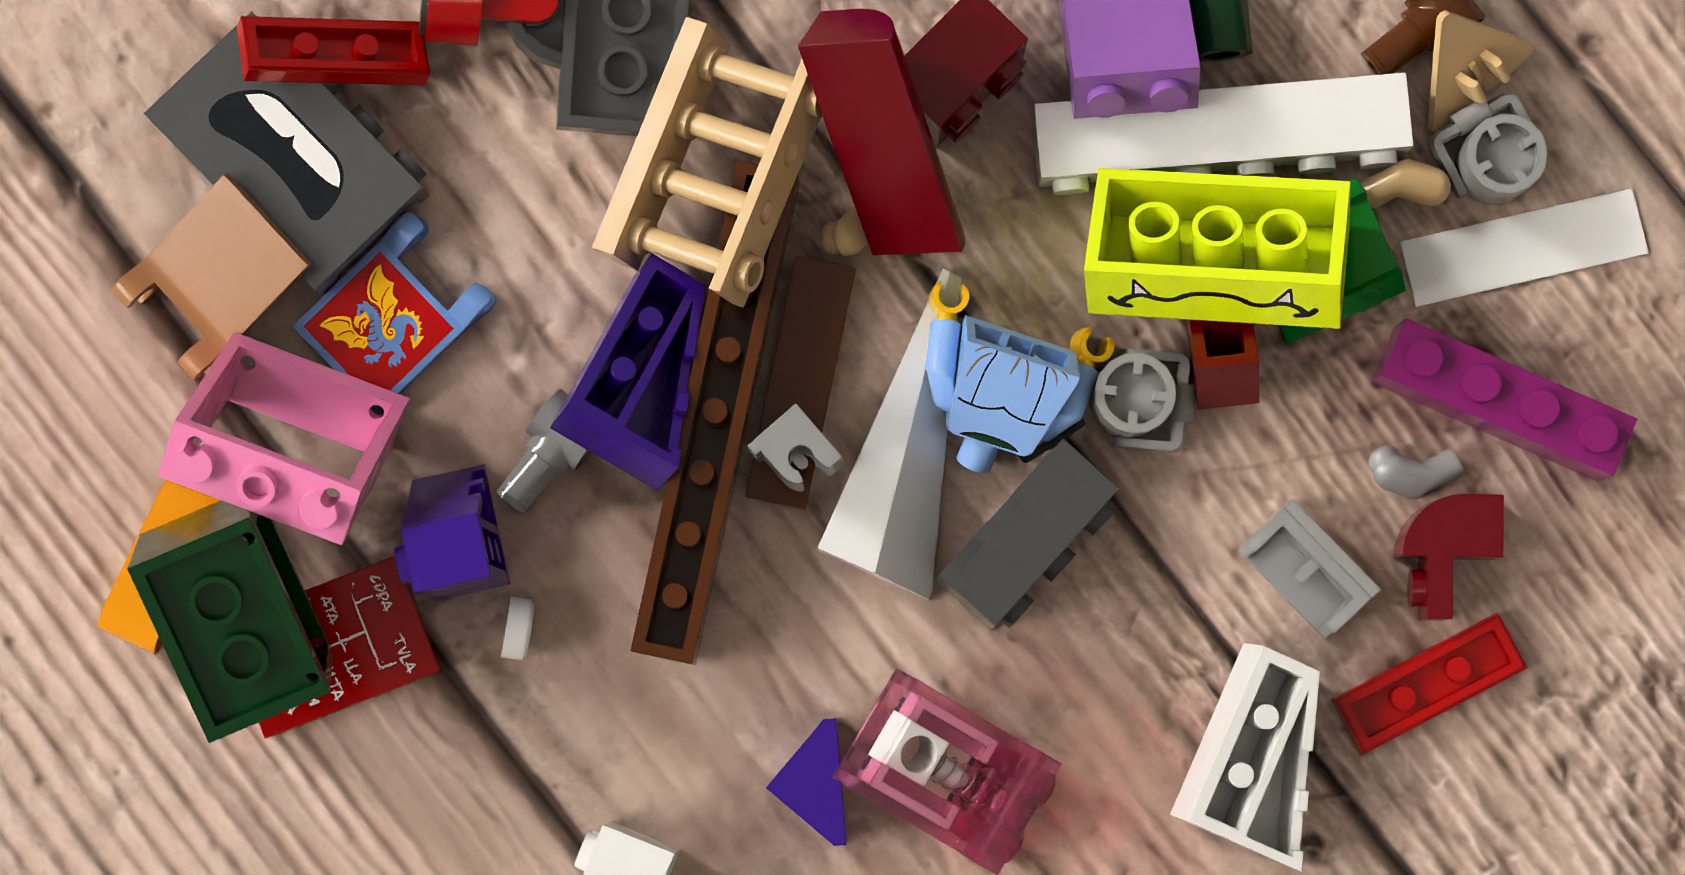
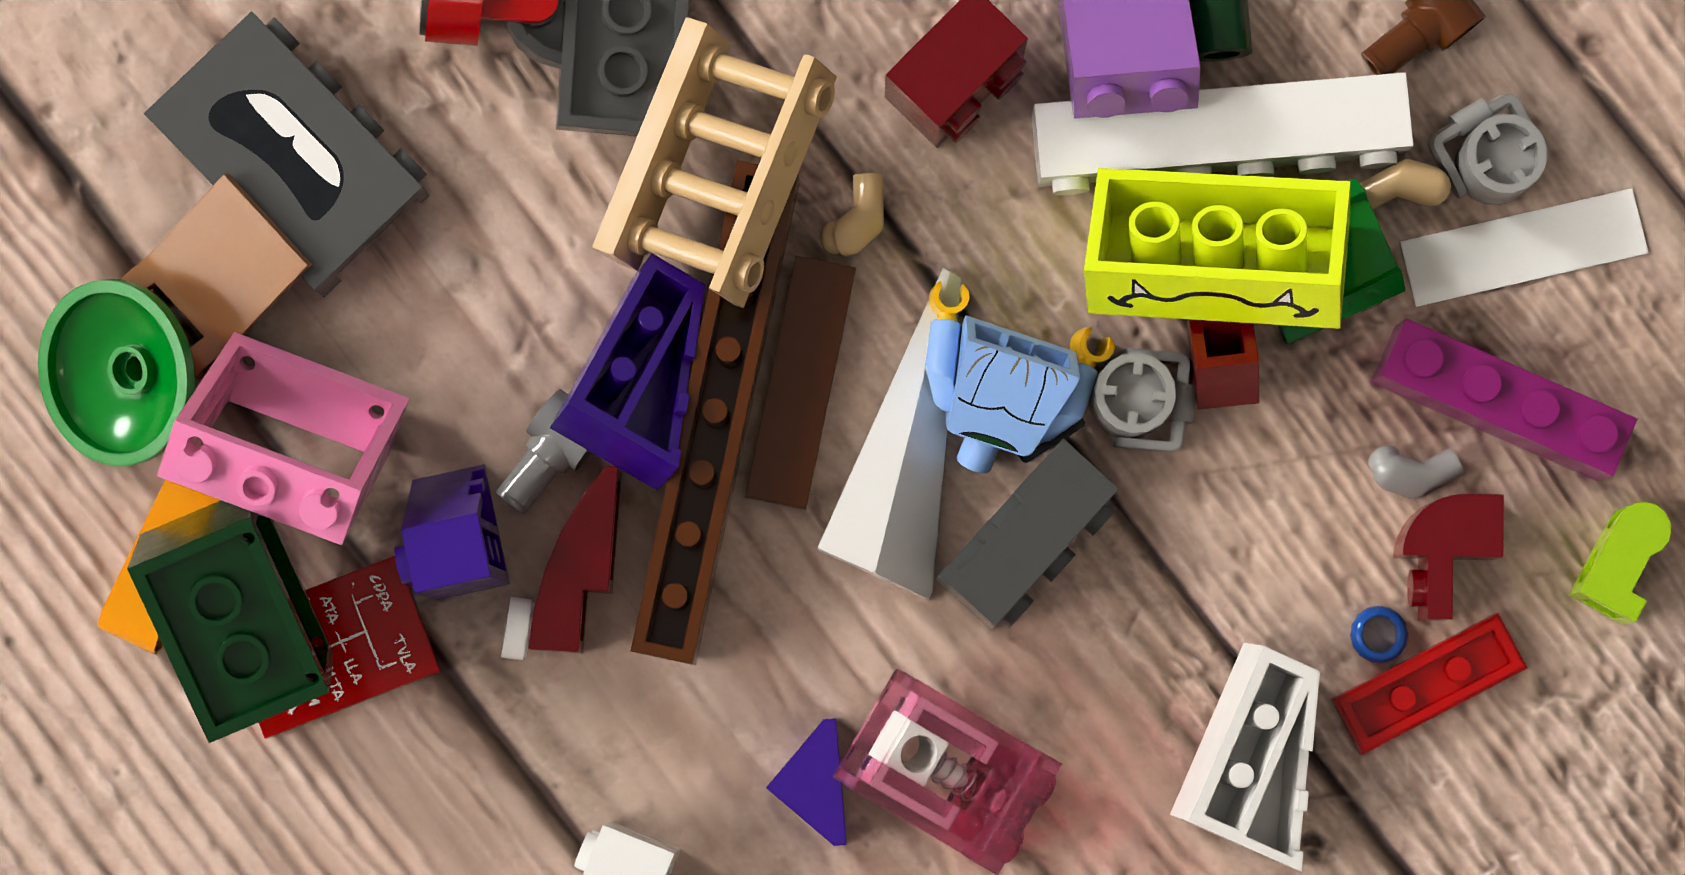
(95, 376): none -> green dish
(332, 51): red tile -> none
(384, 320): flag -> none
(578, 565): none -> dark red slope
(788, 442): light grey hinge -> none
(880, 133): dark red brick -> none
(1308, 569): light grey hinge -> none
(1400, 629): none -> blue piece
(1469, 64): tan piece -> none
(1620, 559): none -> lime leg

